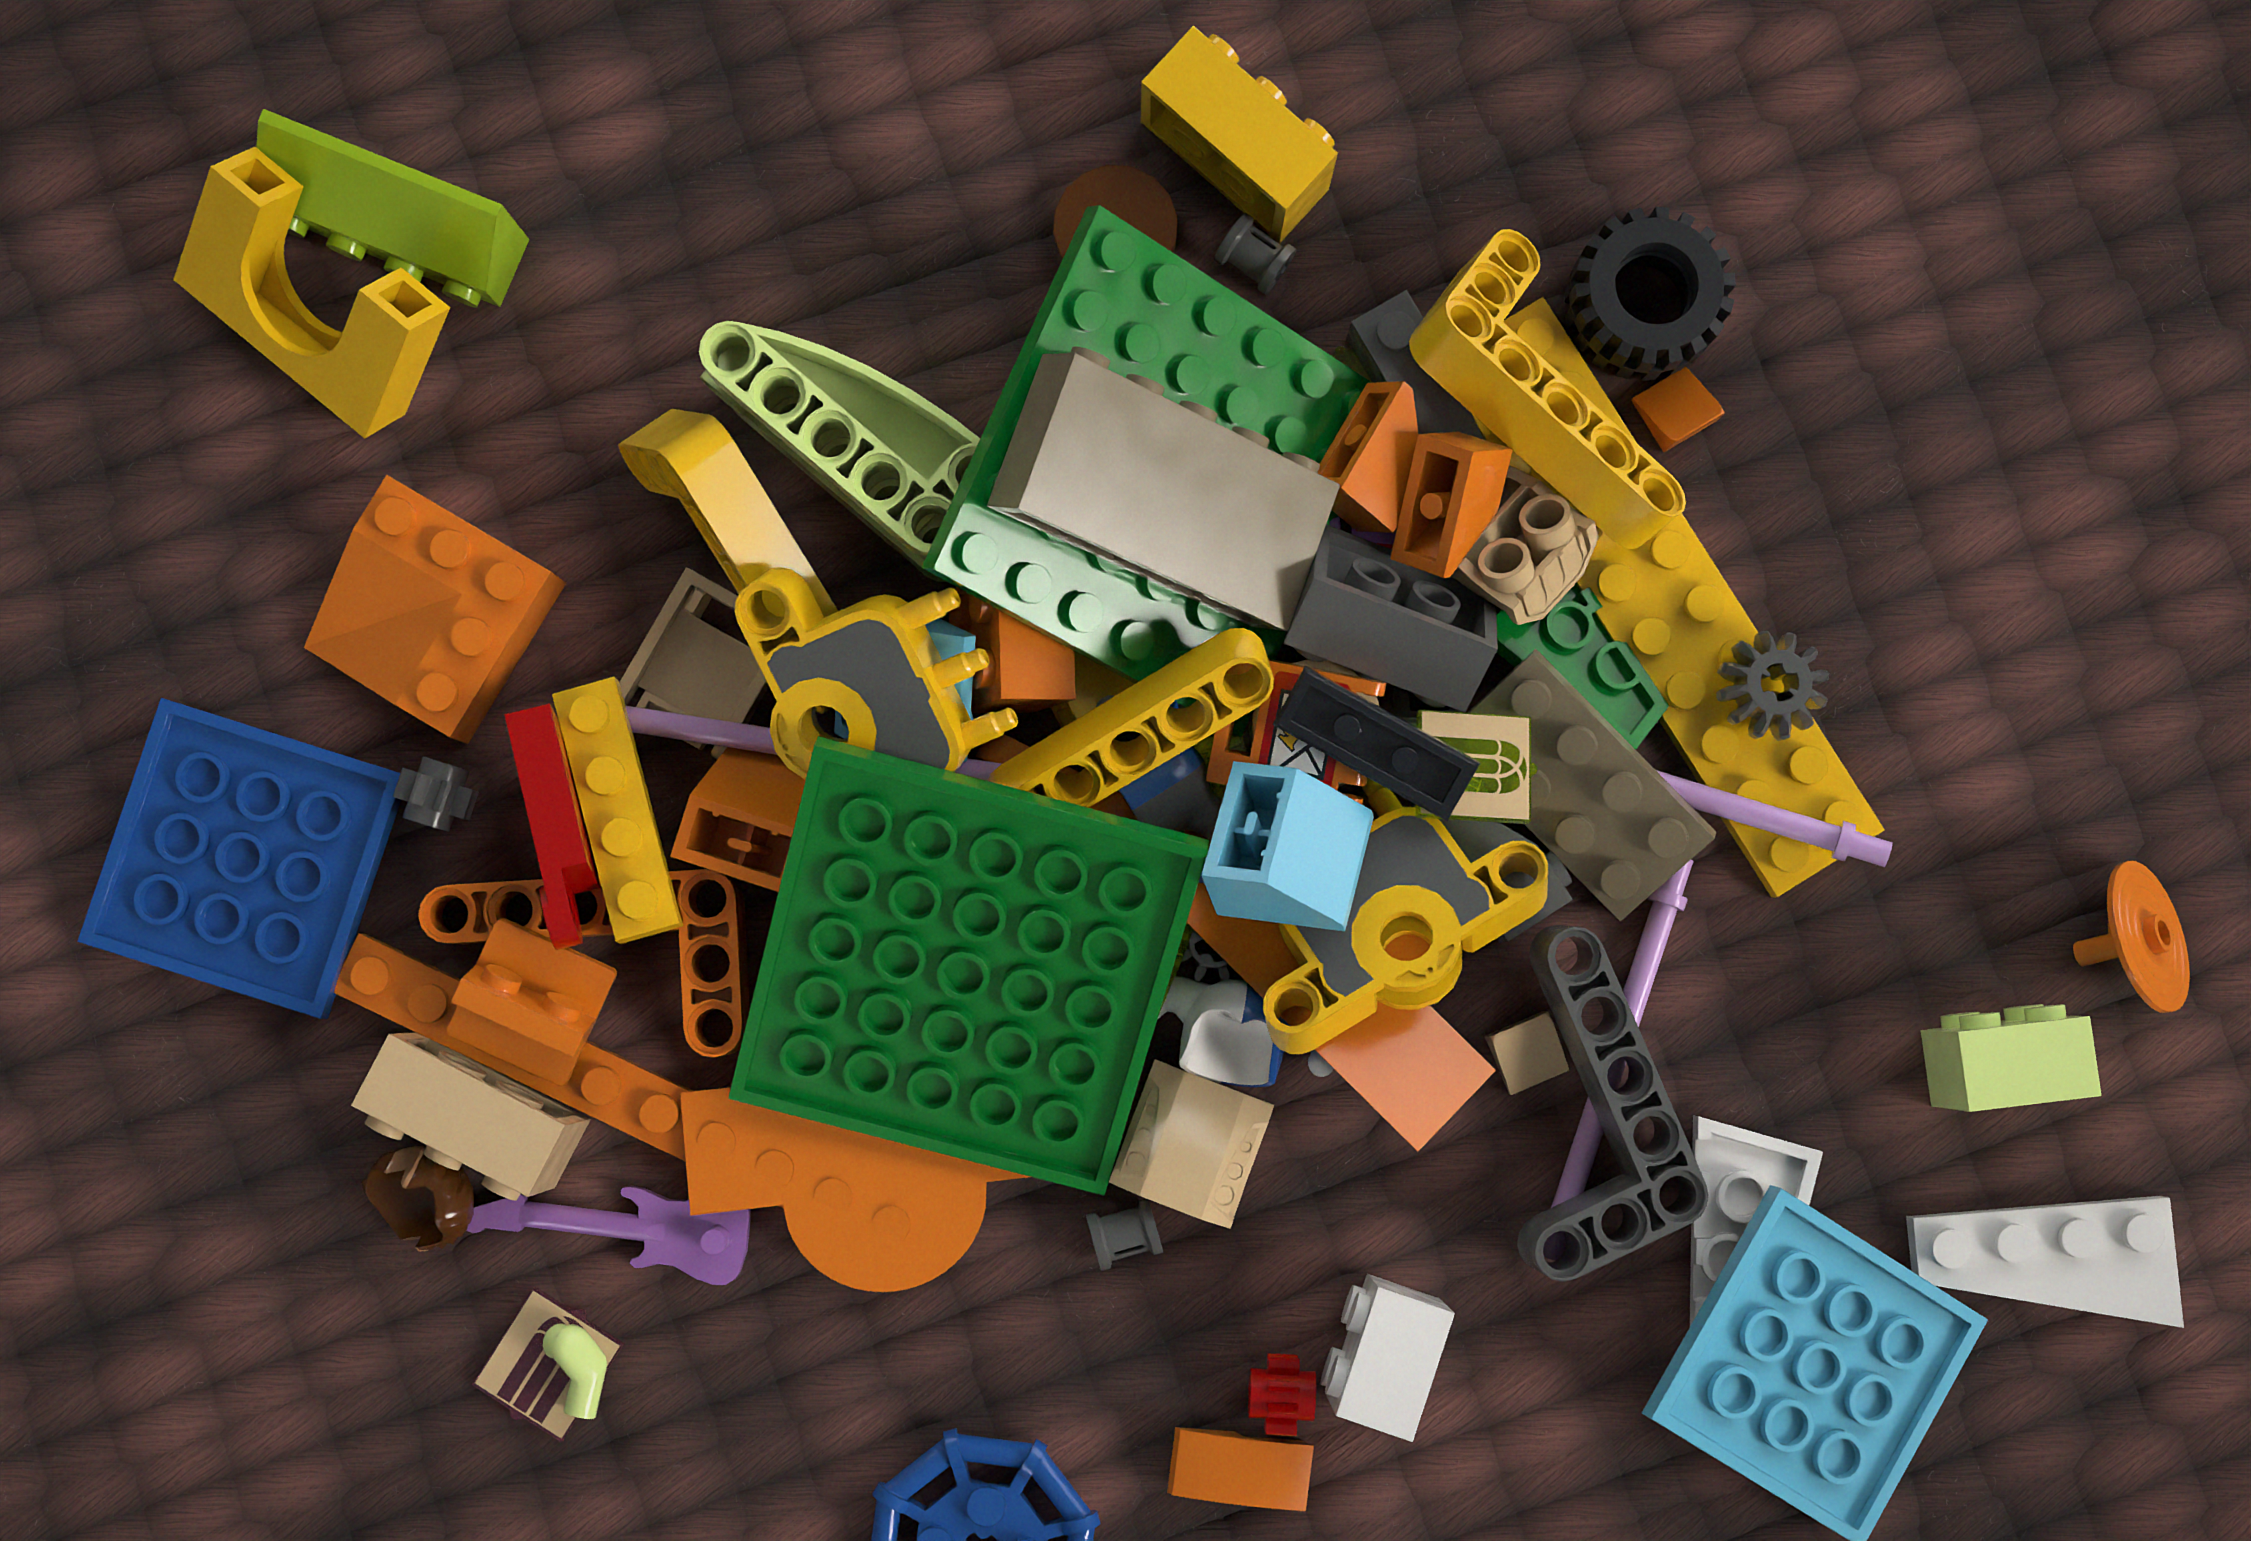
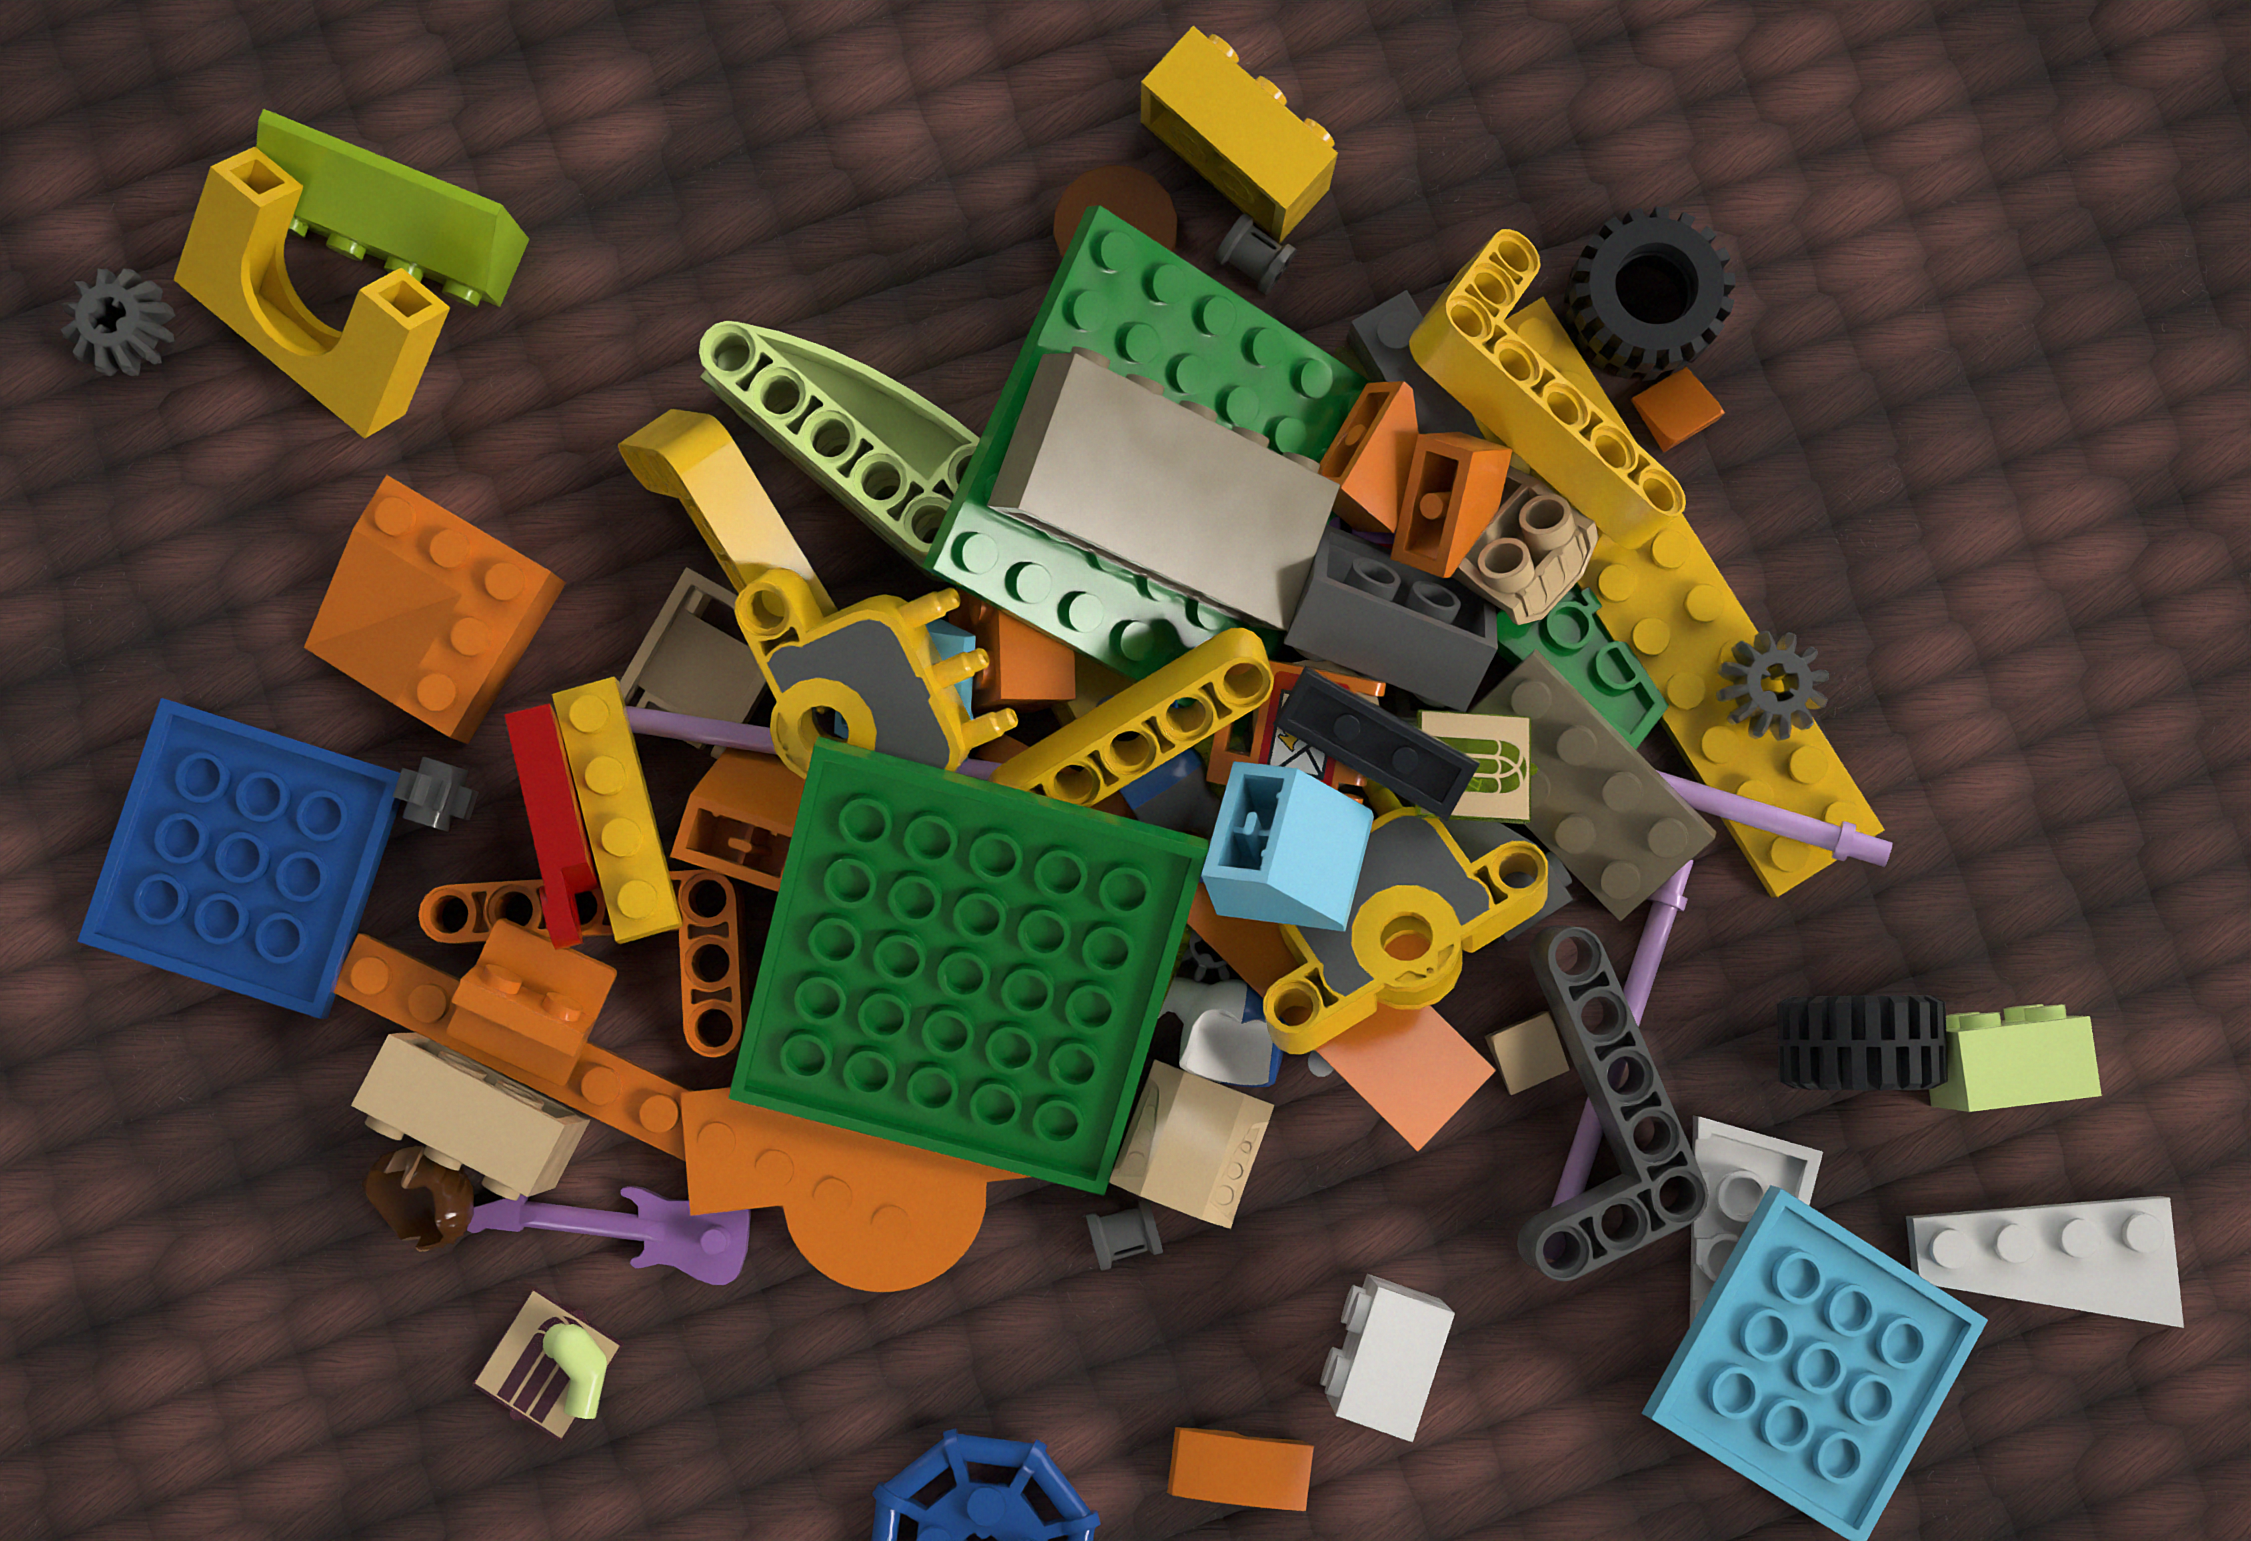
(101, 311): none -> dark grey gear
(1282, 1394): red gear -> none
(1862, 1042): none -> black tyre
(2144, 938): orange shield -> none

